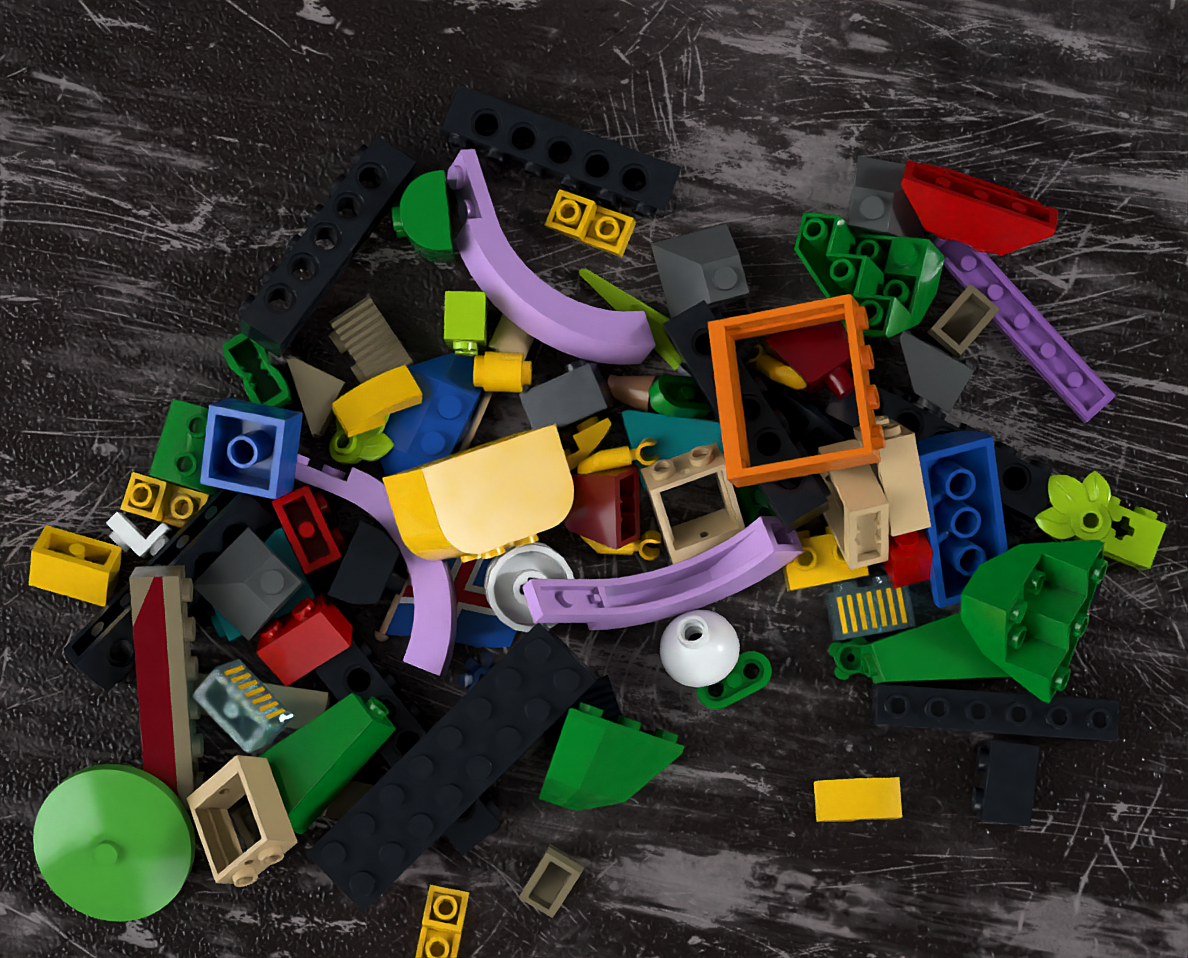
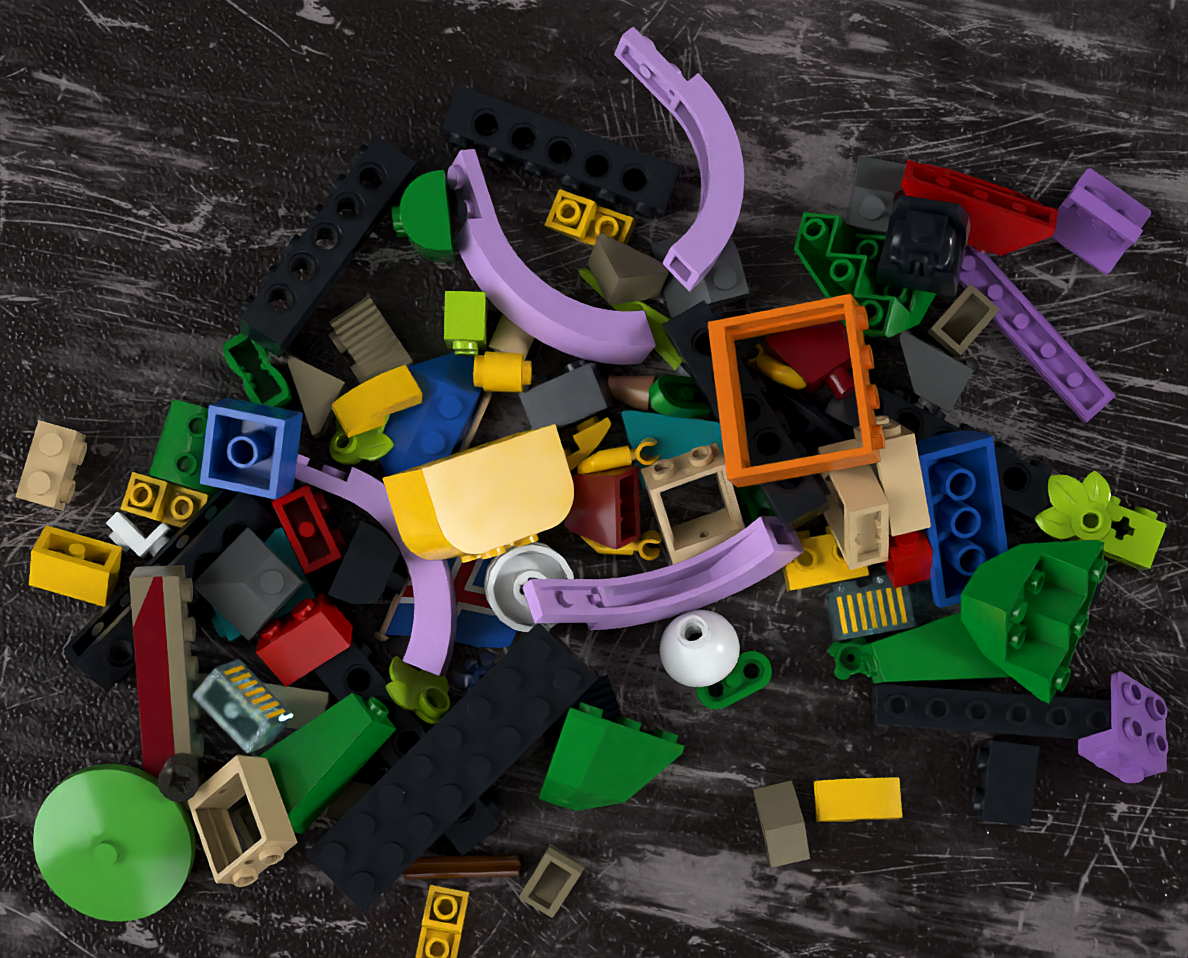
(52, 466): none -> tan brick
(183, 768): none -> clear smoke wheel
(418, 691): none -> lime plate
(464, 867): none -> reddish brown axle
(625, 272): none -> dark tan slope
(715, 147): none -> lavender arch
(782, 823): none -> dark tan slope
(924, 245): none -> black brick
(1099, 221): none -> medium lavender bracket
(1137, 740): none -> medium lavender bracket

